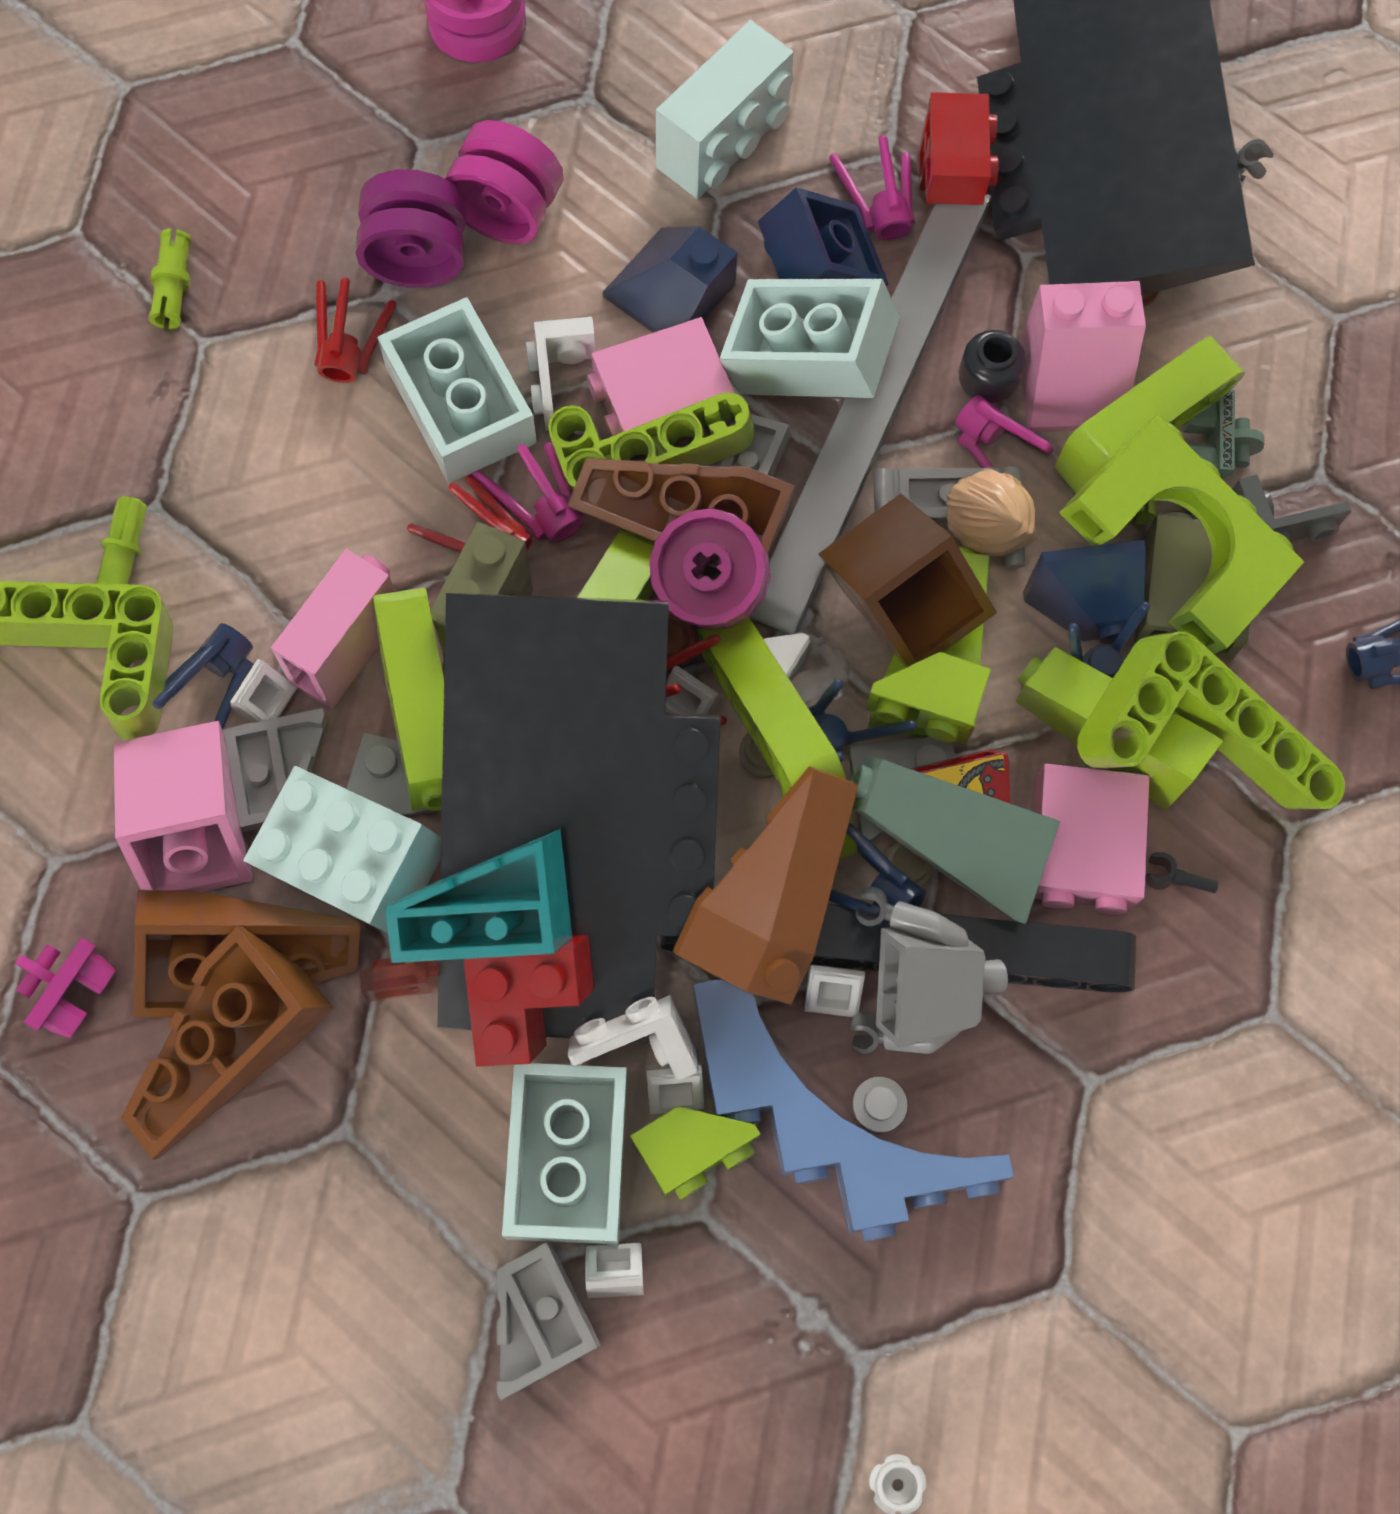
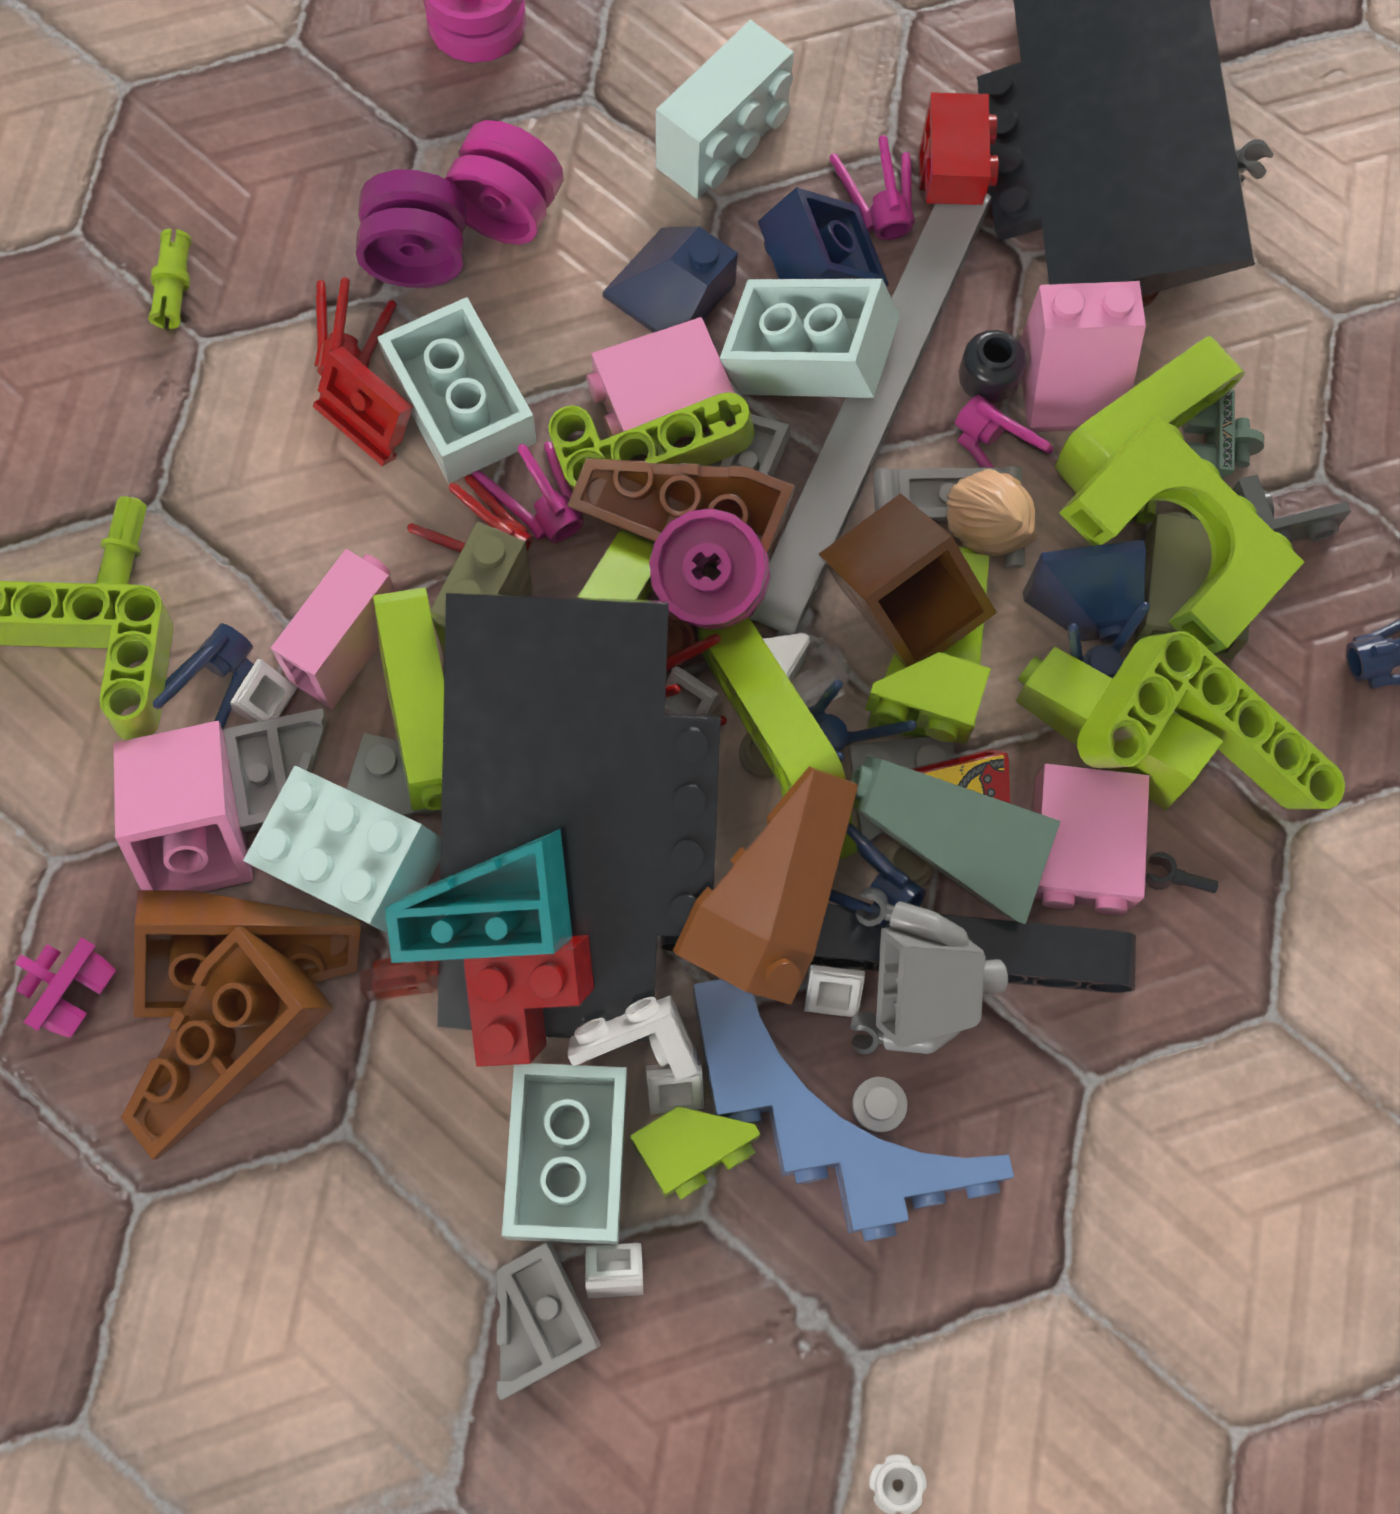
(362, 406): none -> red plate
(557, 341): white bracket -> none

